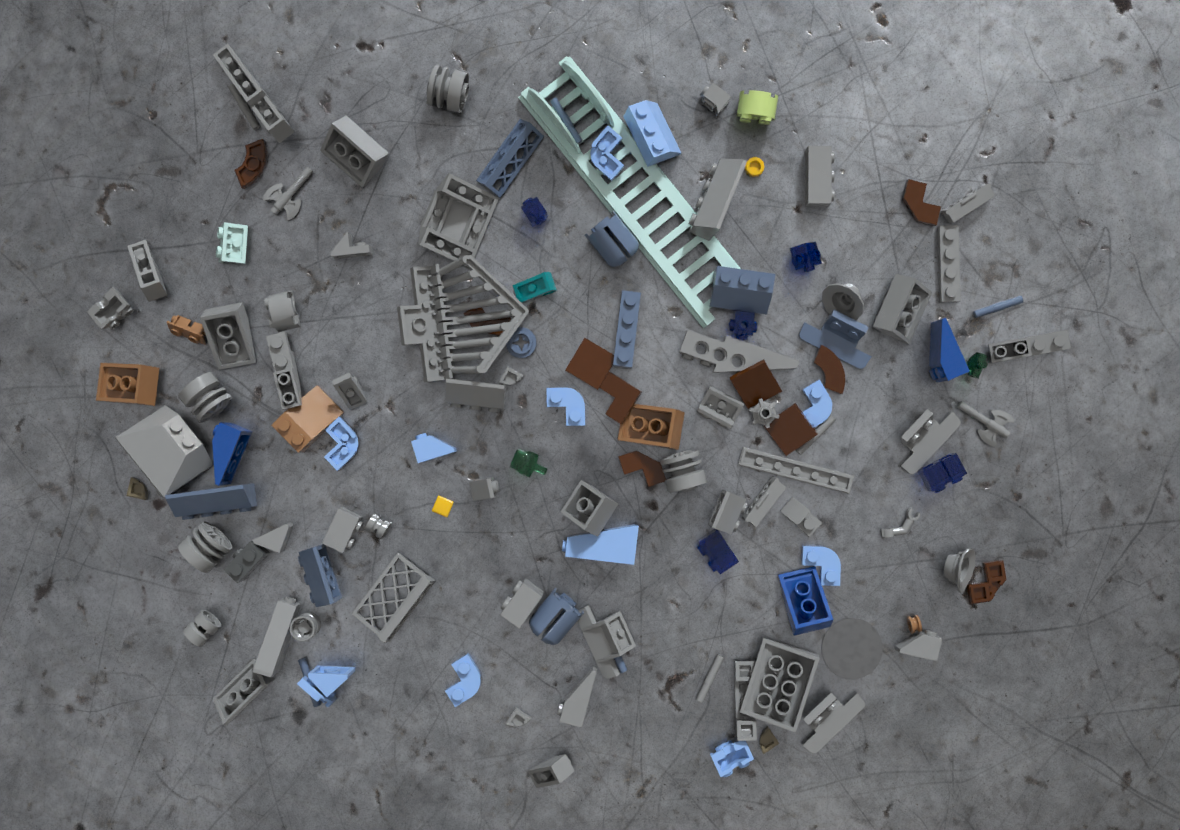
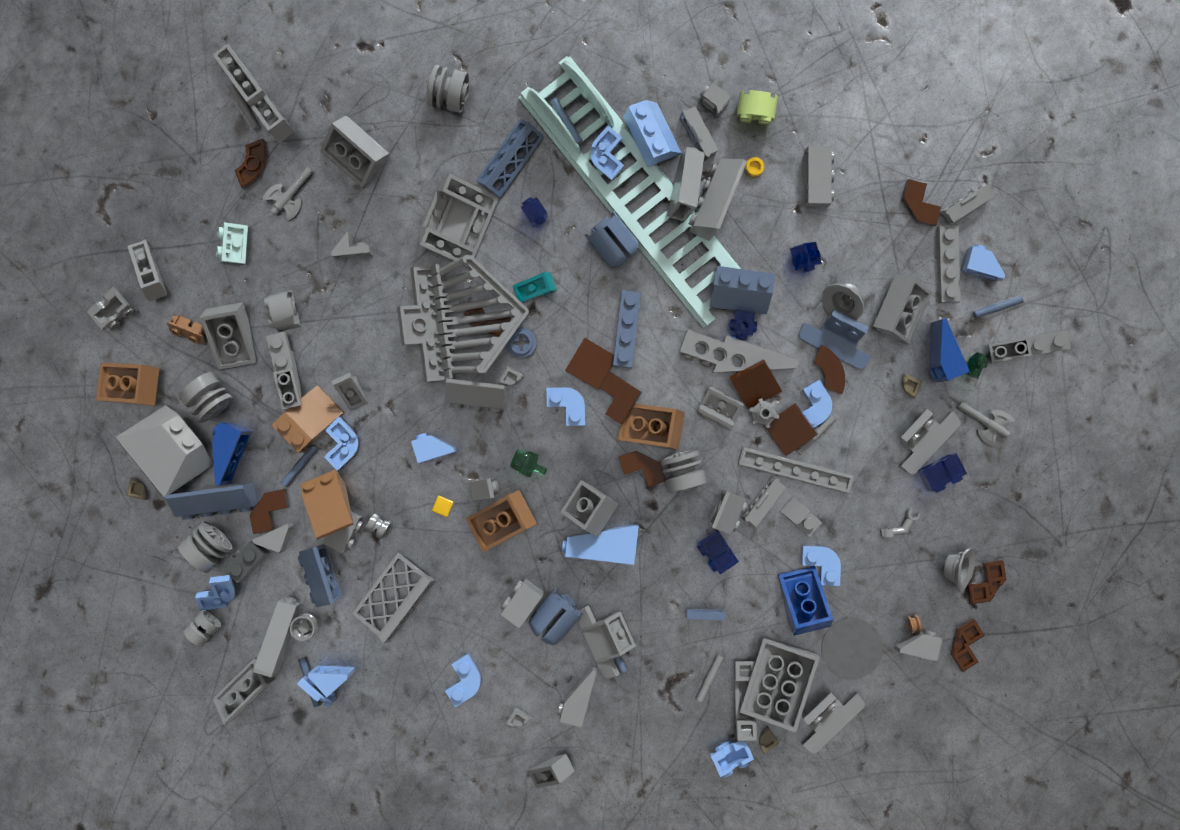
(222, 593): none -> light blue plate
(261, 515): none -> reddish brown tile
(299, 465): none -> sand blue piece
(327, 504): none -> medium nougat slope
(501, 521): none -> medium nougat slope
(686, 184): none -> light grey slope
(698, 132): none -> light grey piece
(705, 614): none -> sand blue tile
(911, 385): none -> dark tan tile
(965, 636): none -> reddish brown tile
(982, 263): none -> light blue slope

